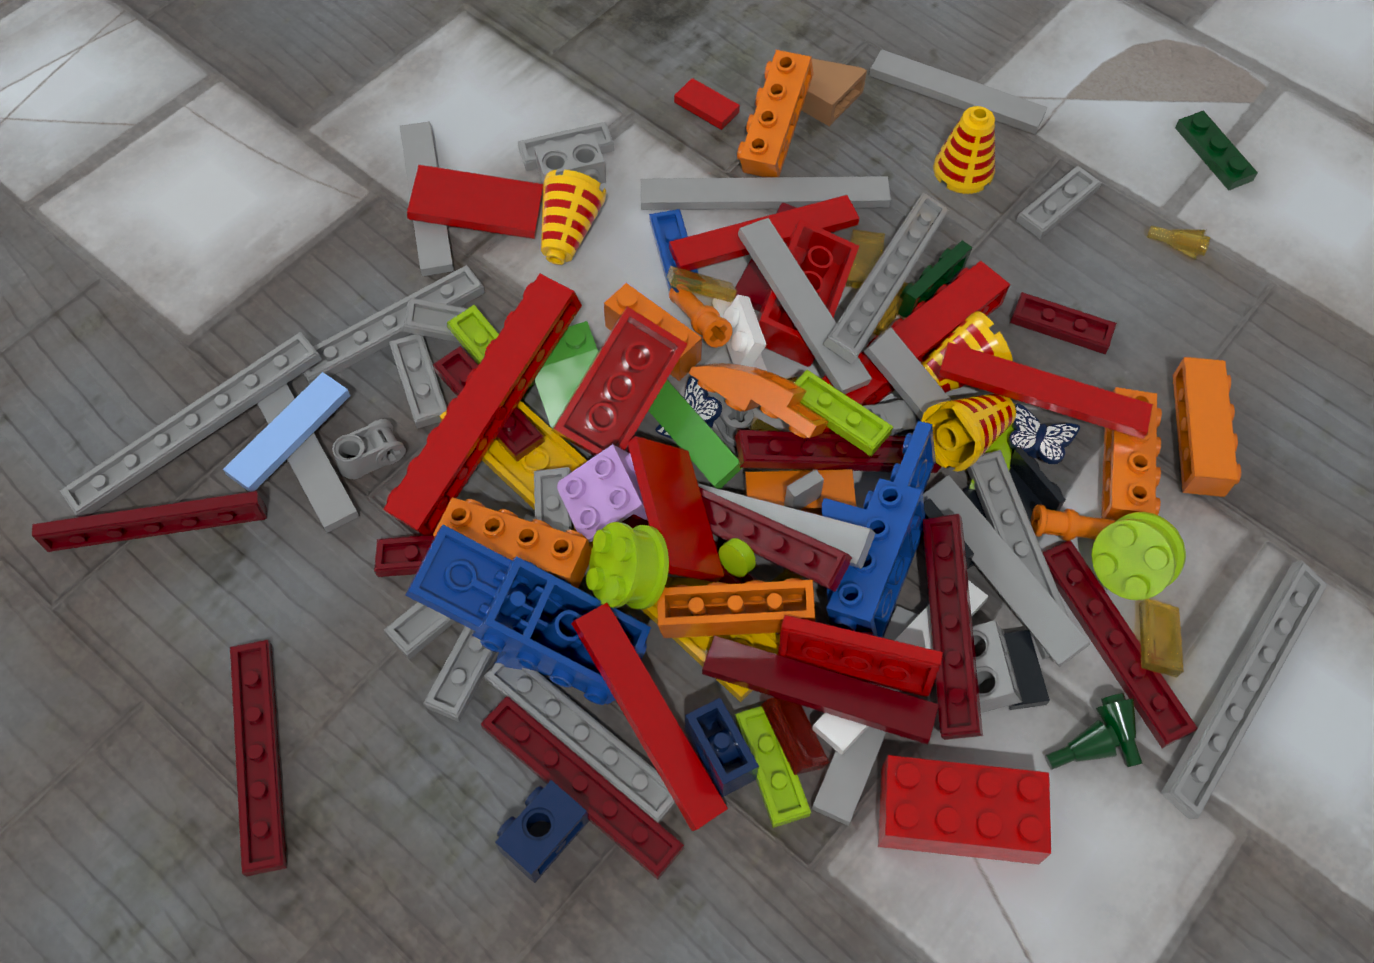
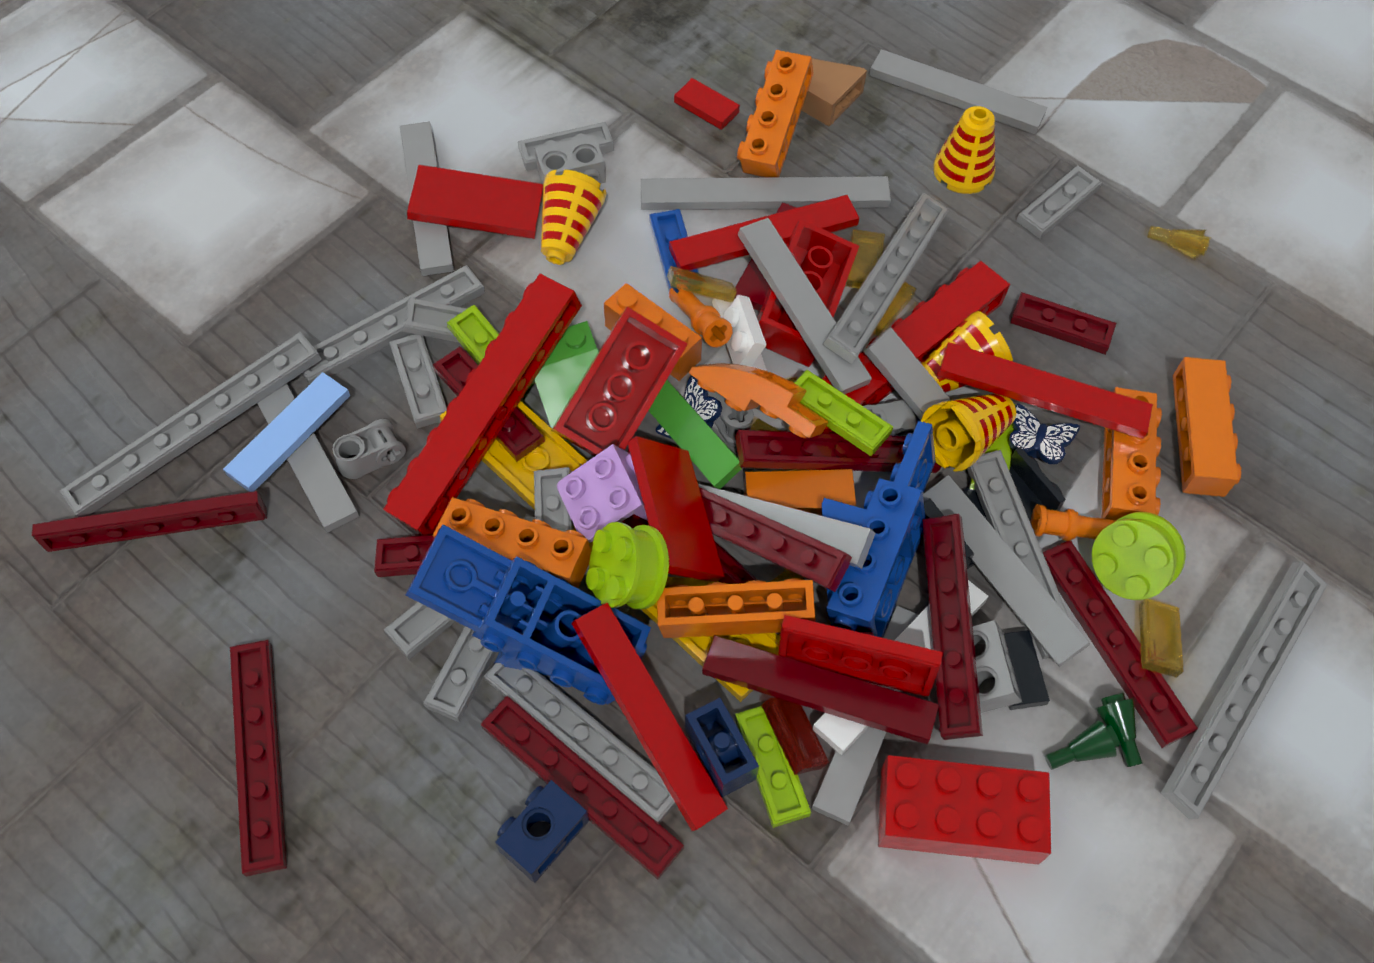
(737, 557): lime tile -> none
(804, 490): light grey tile -> none
(933, 277): dark green plate -> none
(1216, 150): dark green plate -> none

